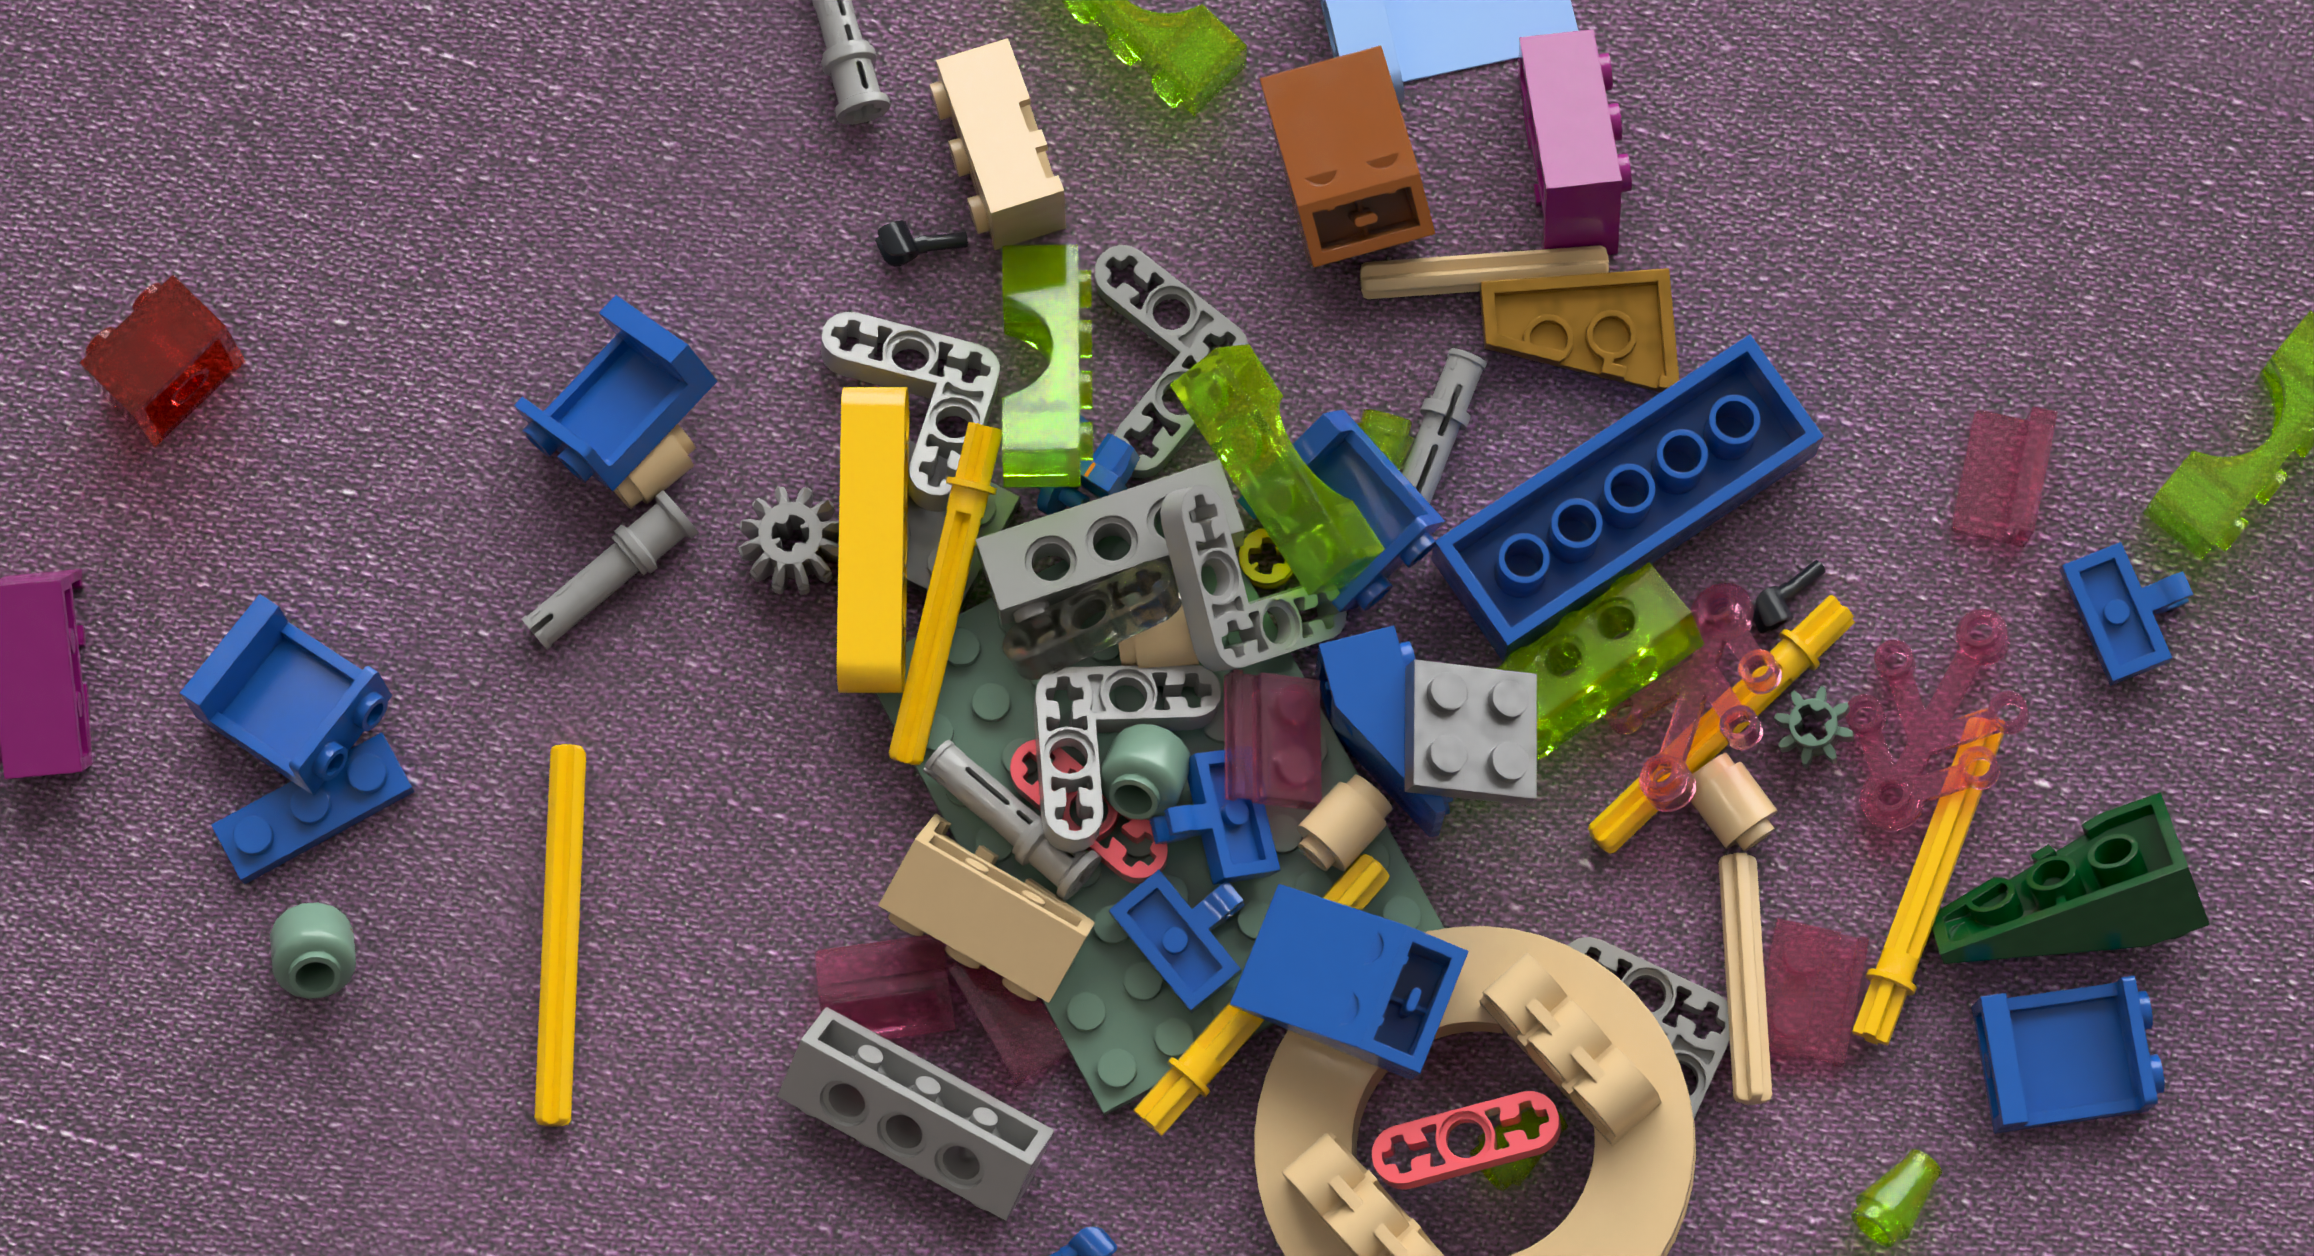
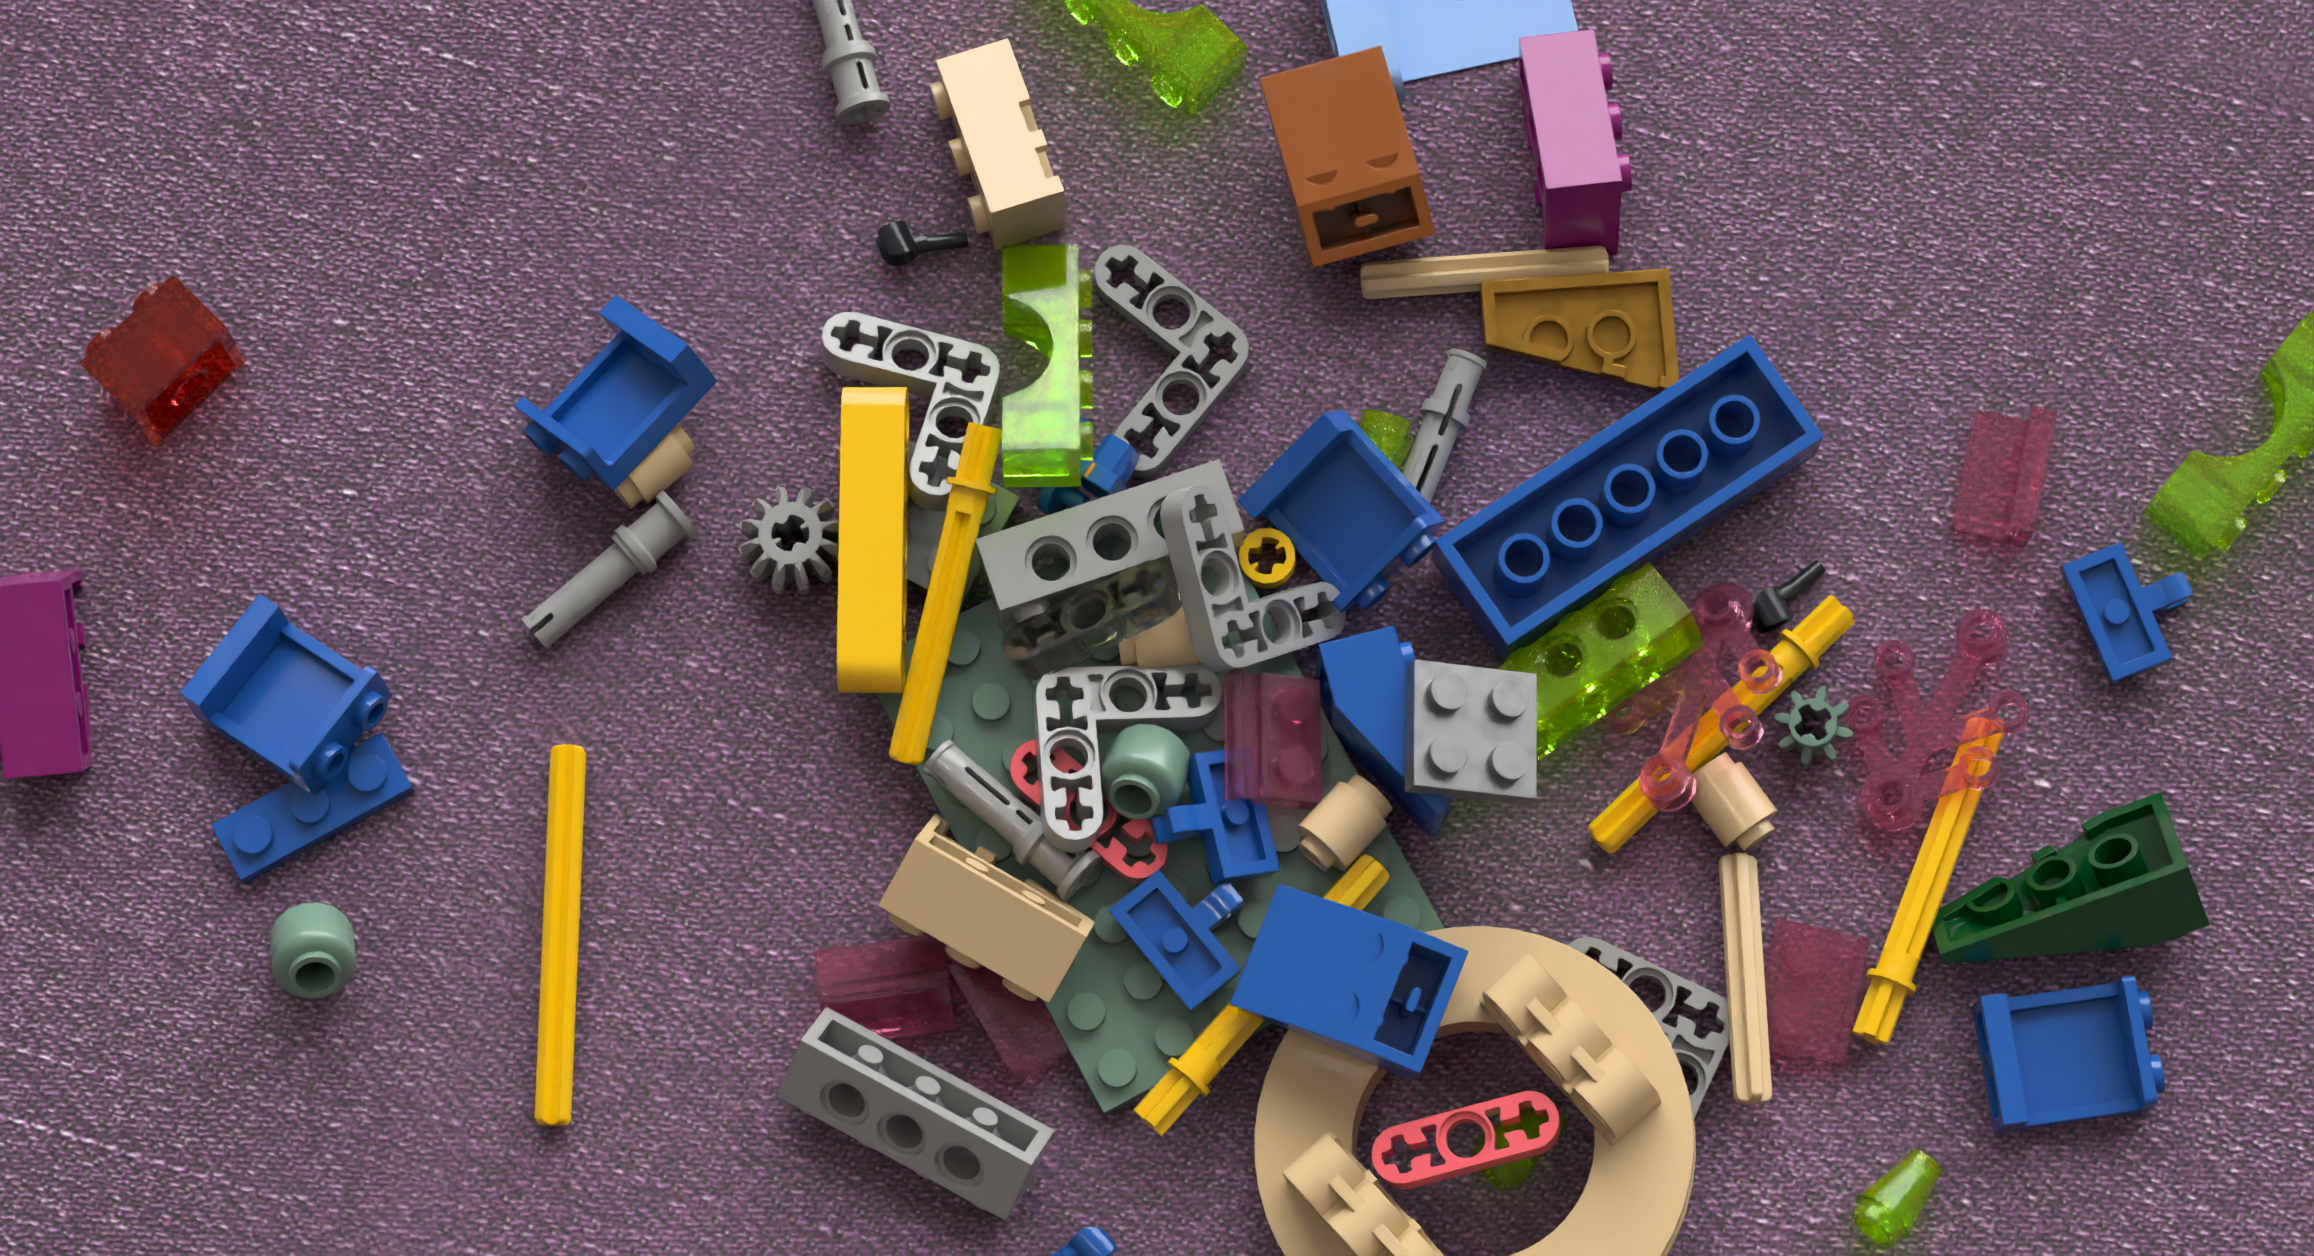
(1241, 420): clear neon green arch -> none

